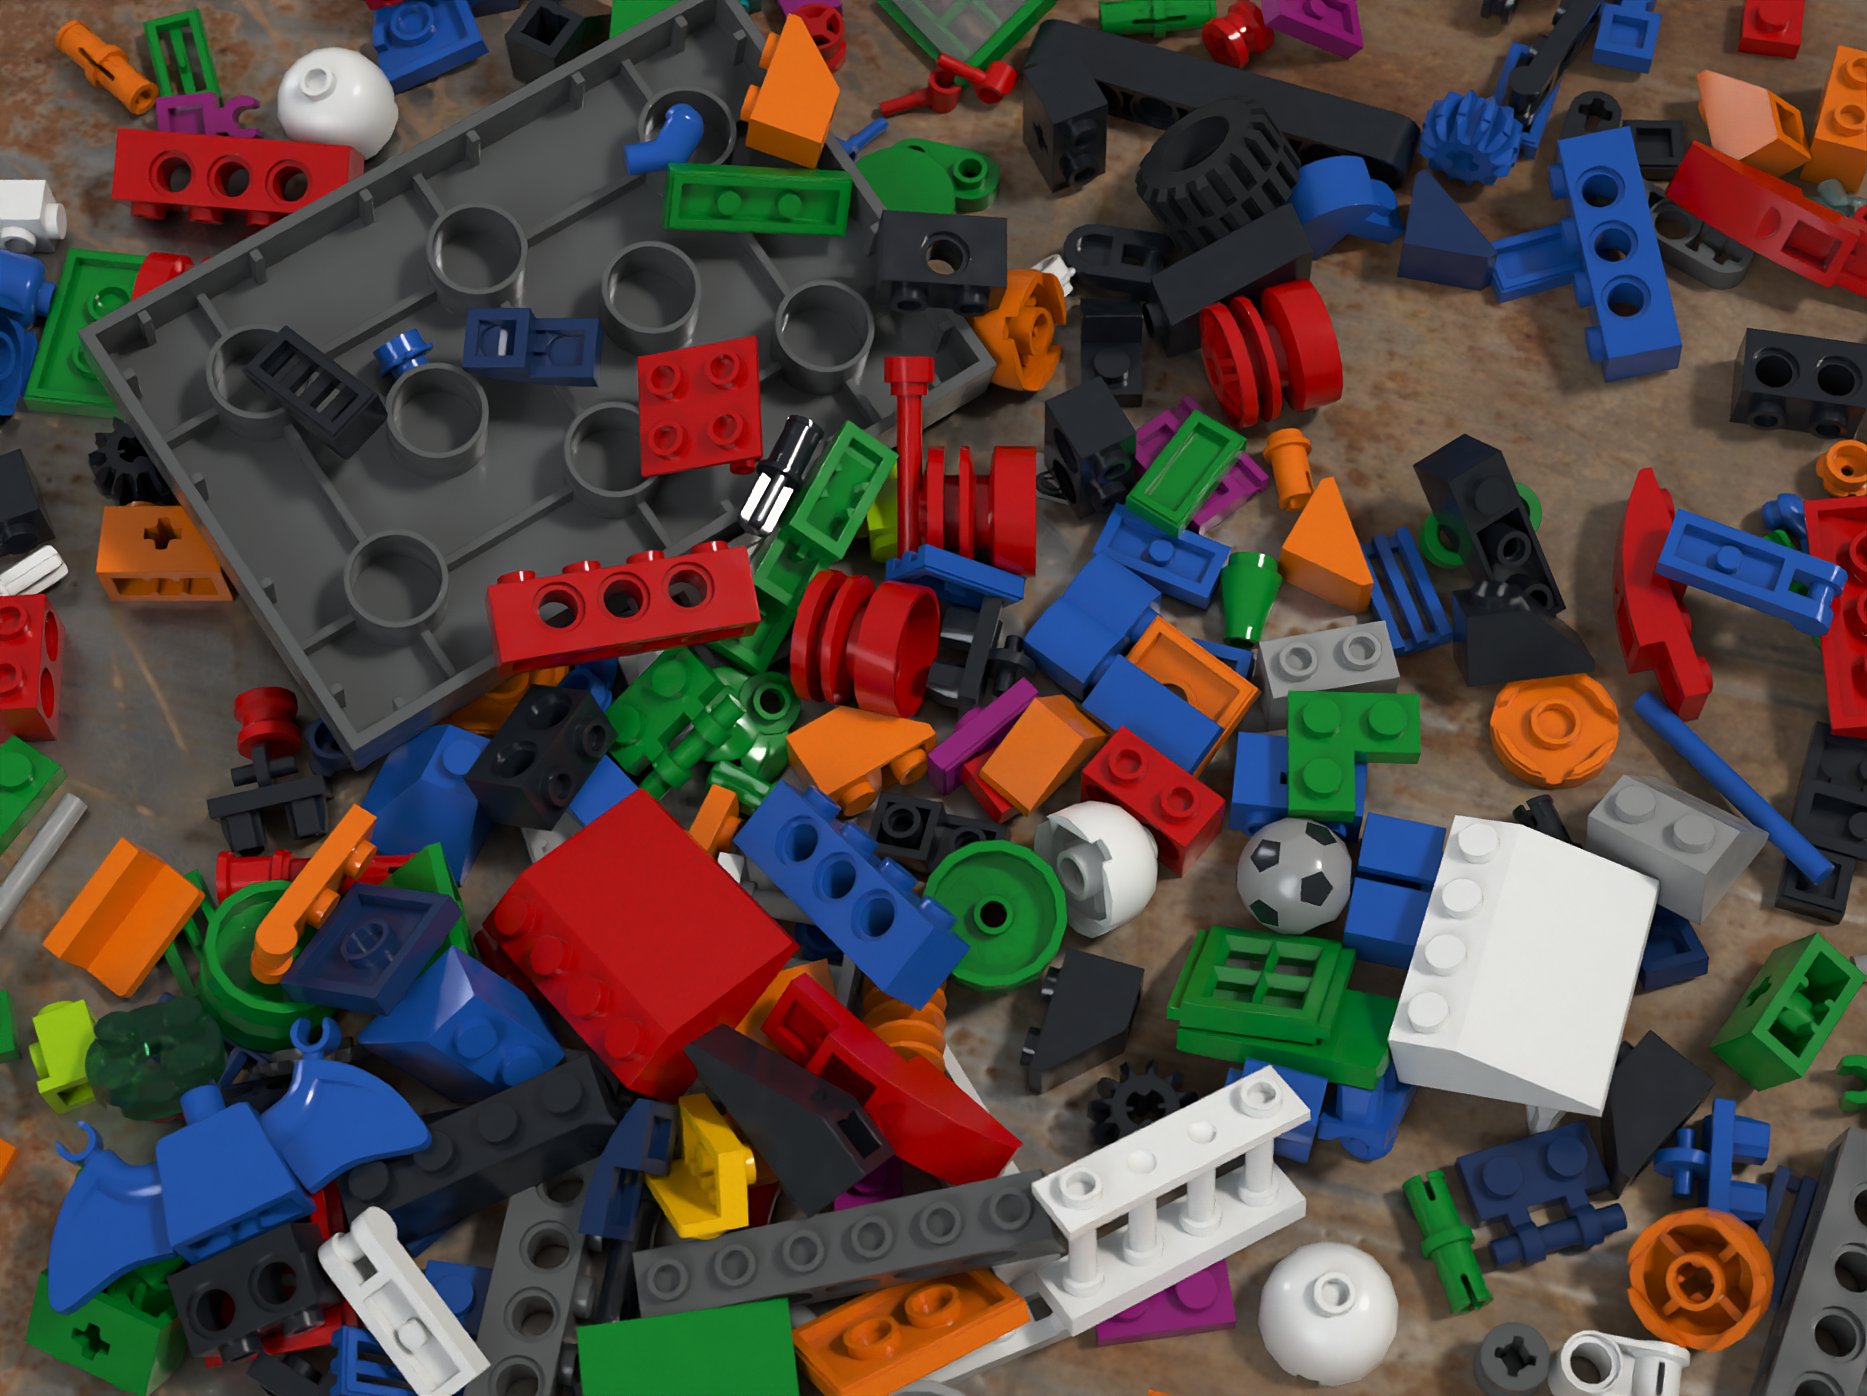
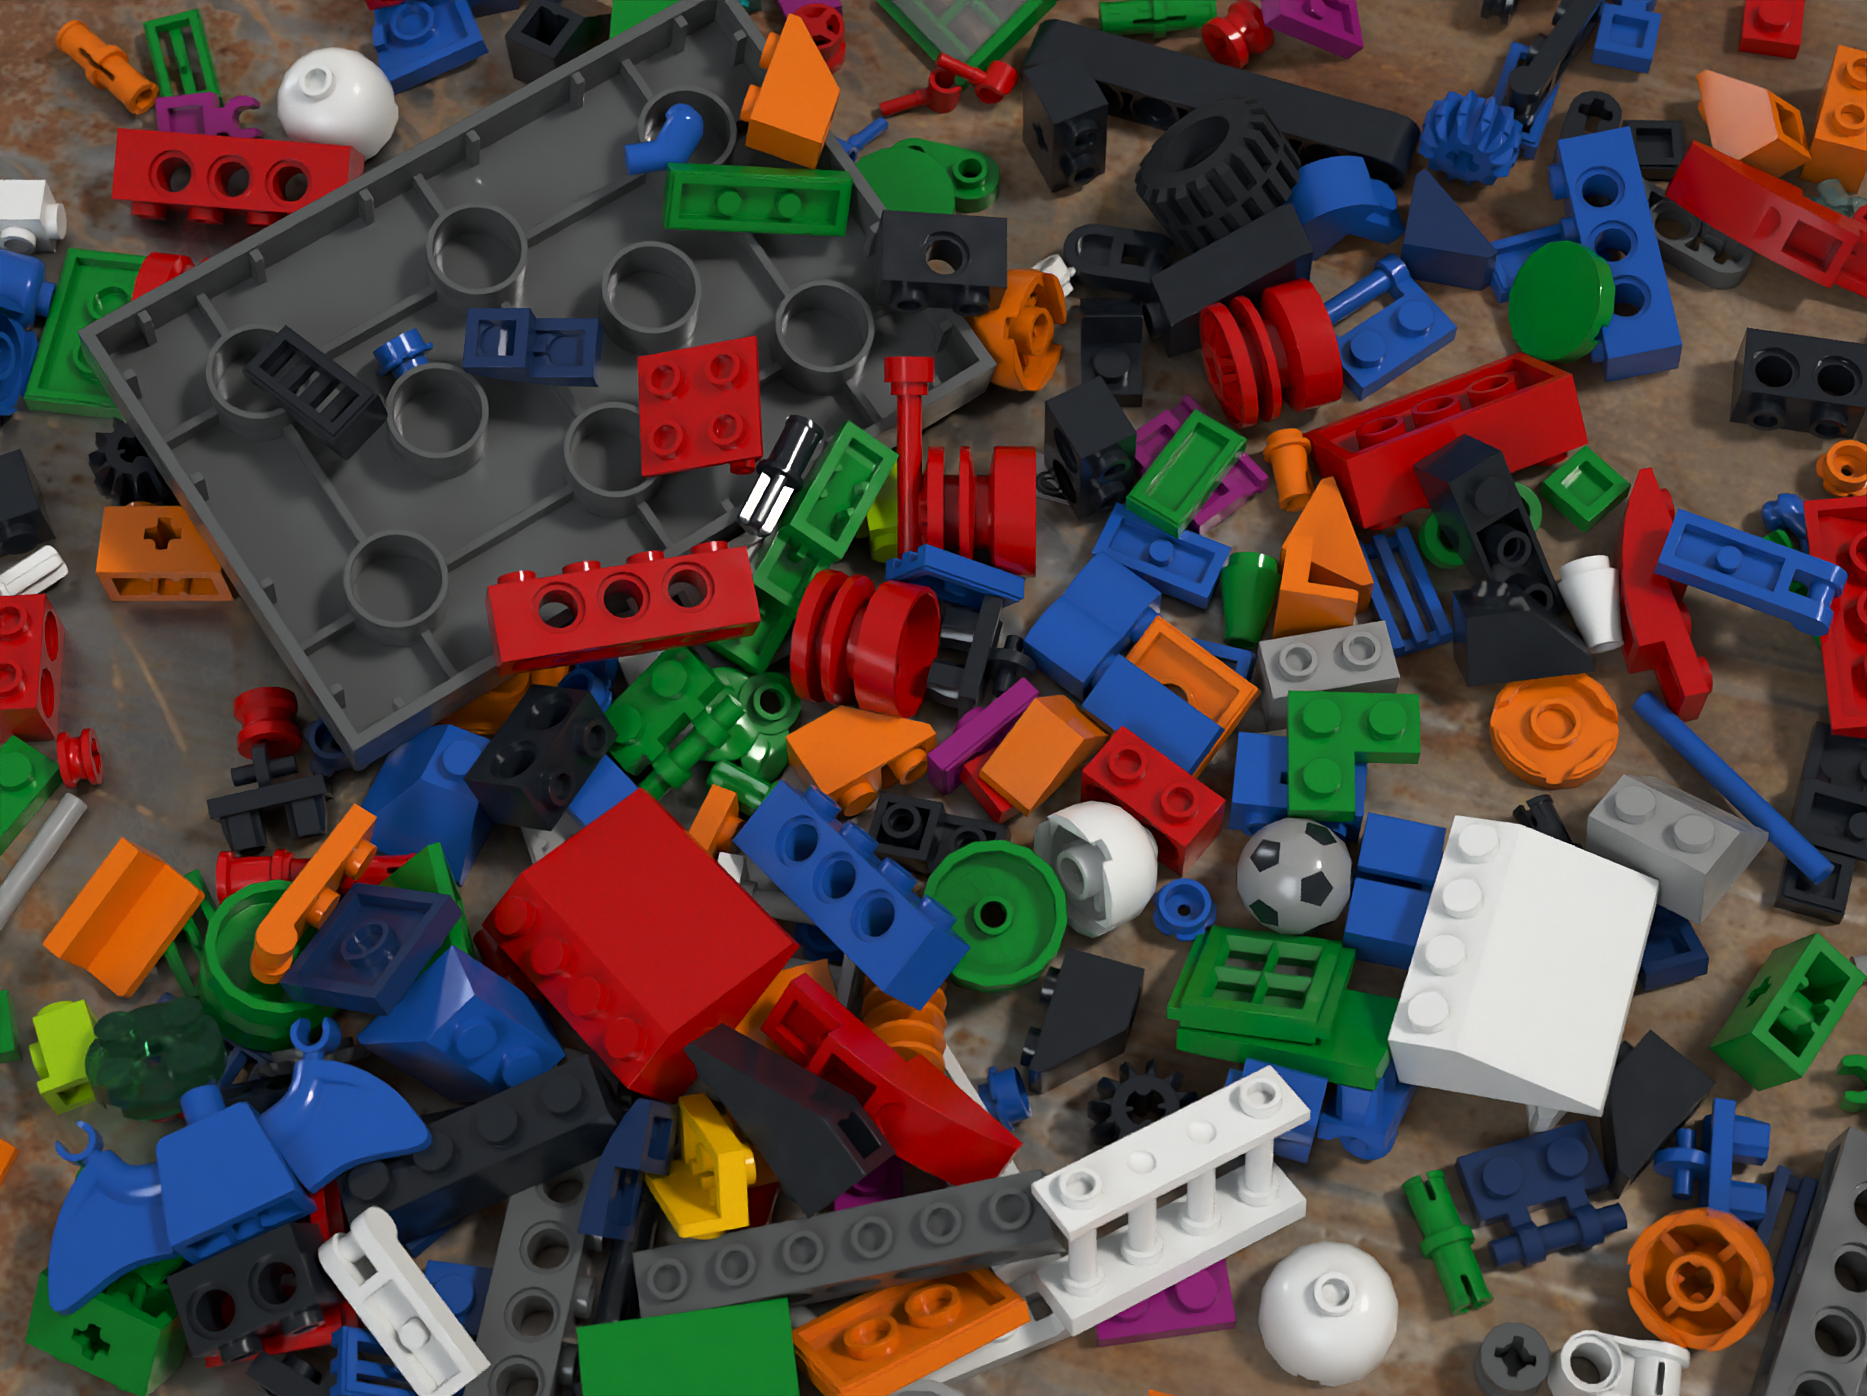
(79, 758): none -> red bush
(1005, 1096): none -> blue plate
(1188, 894): none -> blue plate
(1306, 605): none -> orange panel
(1393, 337): none -> blue plate
(1508, 404): none -> red slope
(1561, 302): none -> green tile
(1585, 489): none -> green plate
(1593, 600): none -> white cone

